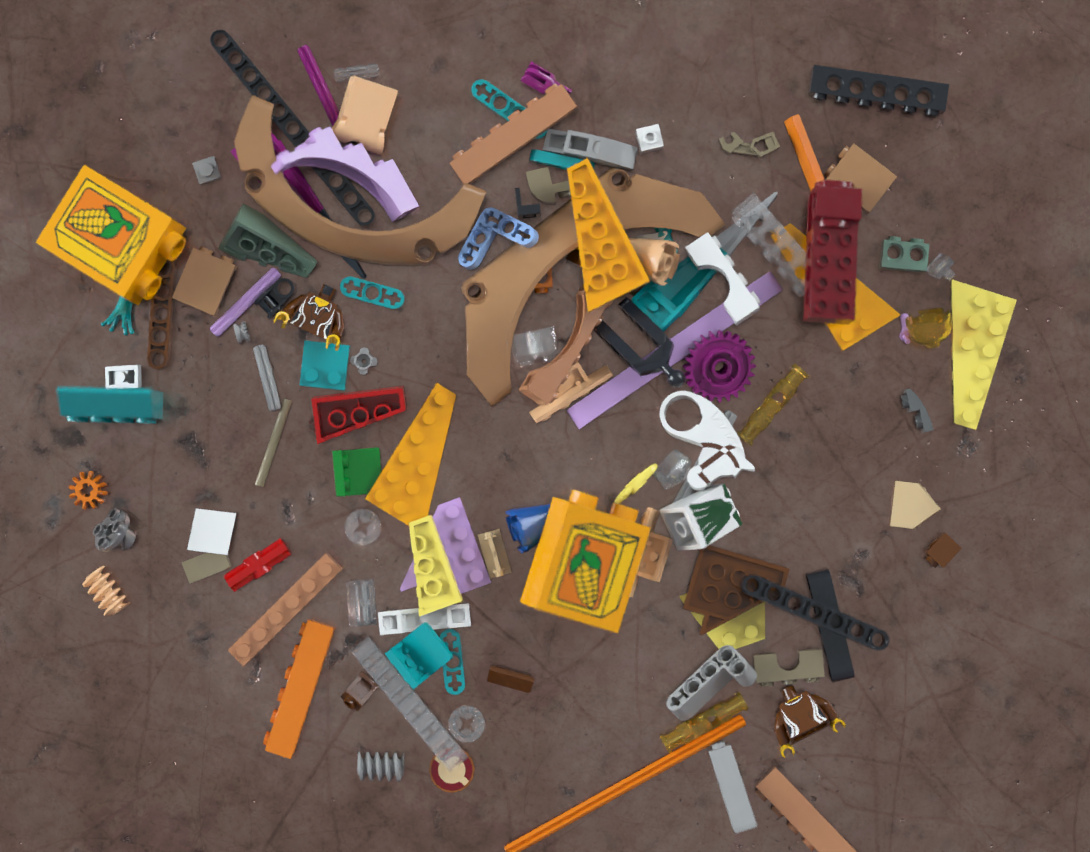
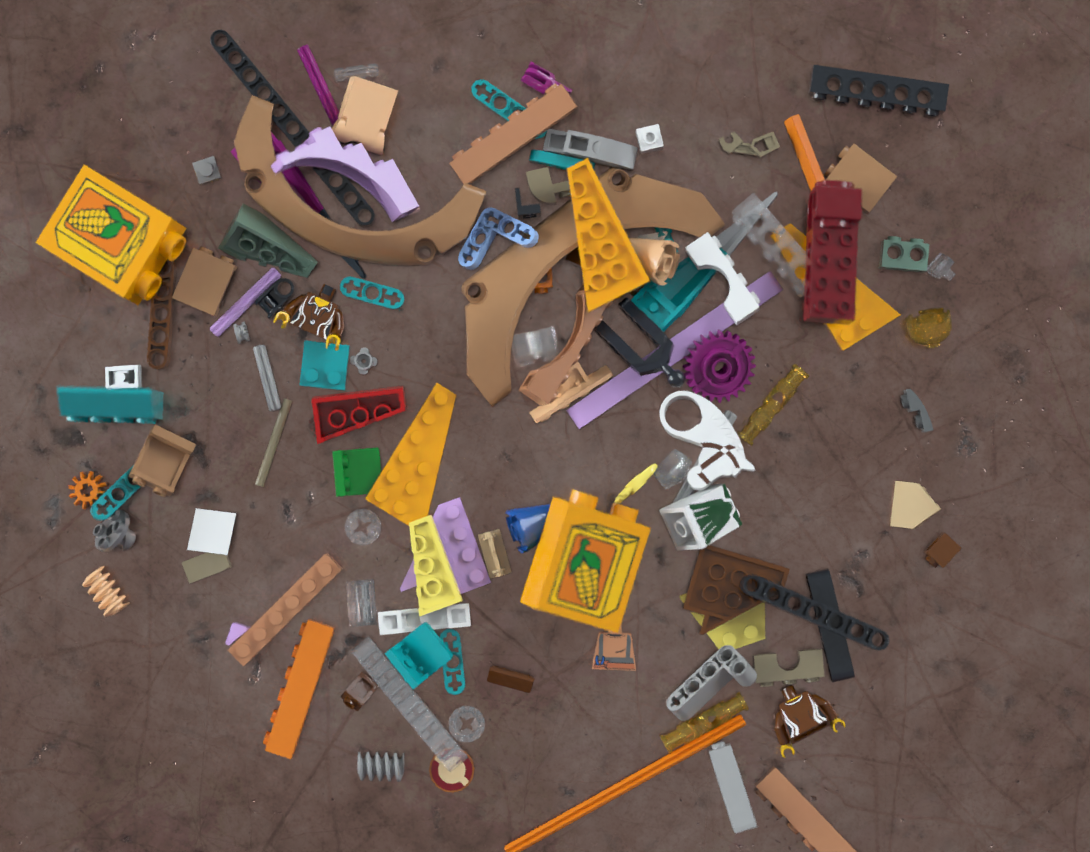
(121, 312): teal piece -> none
(128, 490): none -> teal beam
(161, 461): none -> medium nougat panel
(236, 631): none -> lavender slope
(257, 565): red piece -> none
(614, 651): none -> torso
(655, 551): light nougat bracket -> none
(904, 333): lavender piece -> none
(978, 335): light yellow wing -> none

